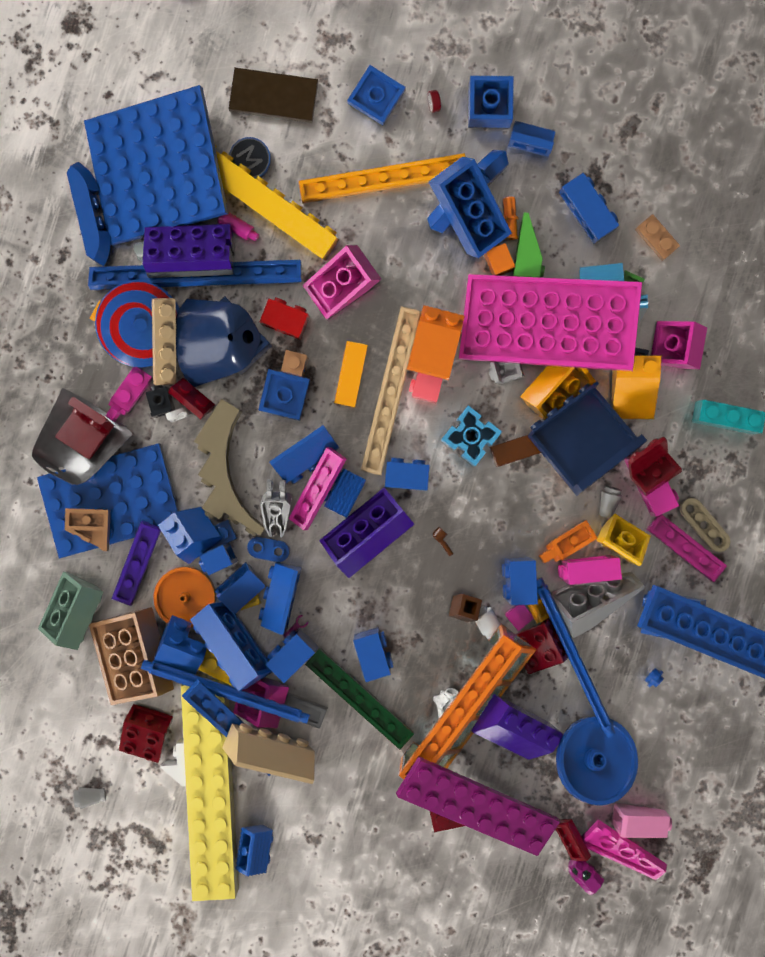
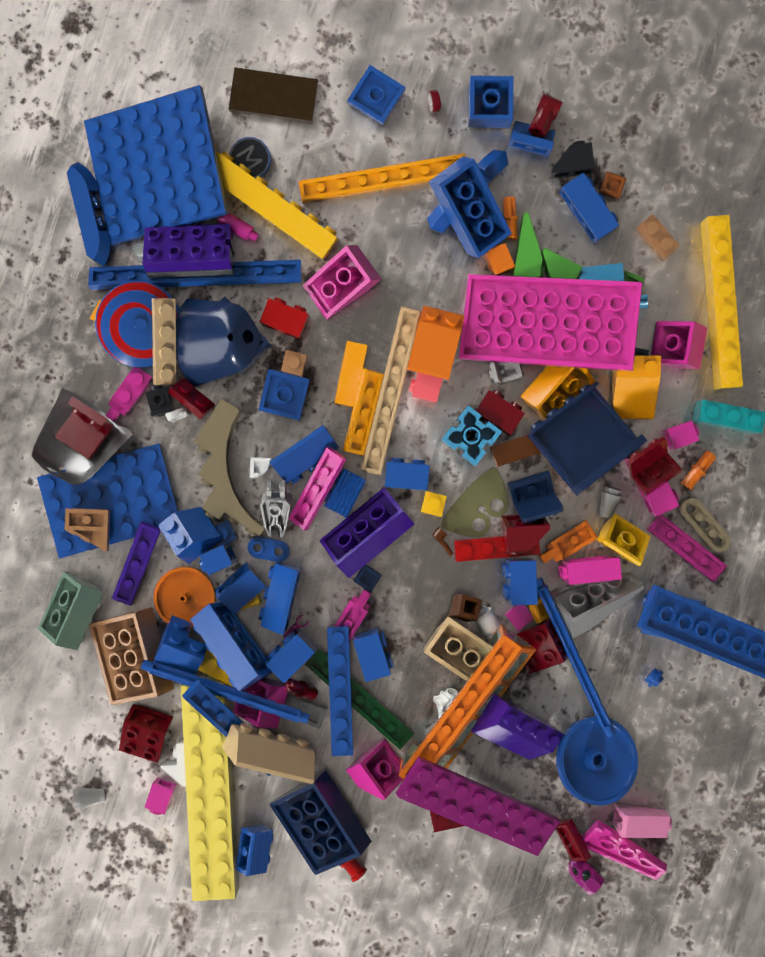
(160, 796): none -> dark pink brick
(259, 466): none -> white tile
(301, 689): none -> dark red axle
(321, 823): none -> dark blue slope
(340, 690): none -> blue plate
(354, 613): none -> dark pink hinge
(354, 869): none -> red bush
(363, 412): none -> light orange tile
(367, 578): none -> dark blue tile
(377, 770): none -> dark pink slope
(433, 503): none -> yellow brick
(457, 648): none -> tan slope
(479, 493): none -> olive piece
(486, 549): none -> red plate
(500, 412): none -> dark red brick
(521, 536): none -> dark red slope
(534, 497): none -> dark blue bracket
(546, 113): none -> dark red piece
(558, 266): none -> bright green slope
(574, 161): none -> black slope
(612, 185): none -> dark orange tile
(681, 435): none -> dark pink brick
(698, 470): none -> orange axle
(721, 302): none -> yellow brick

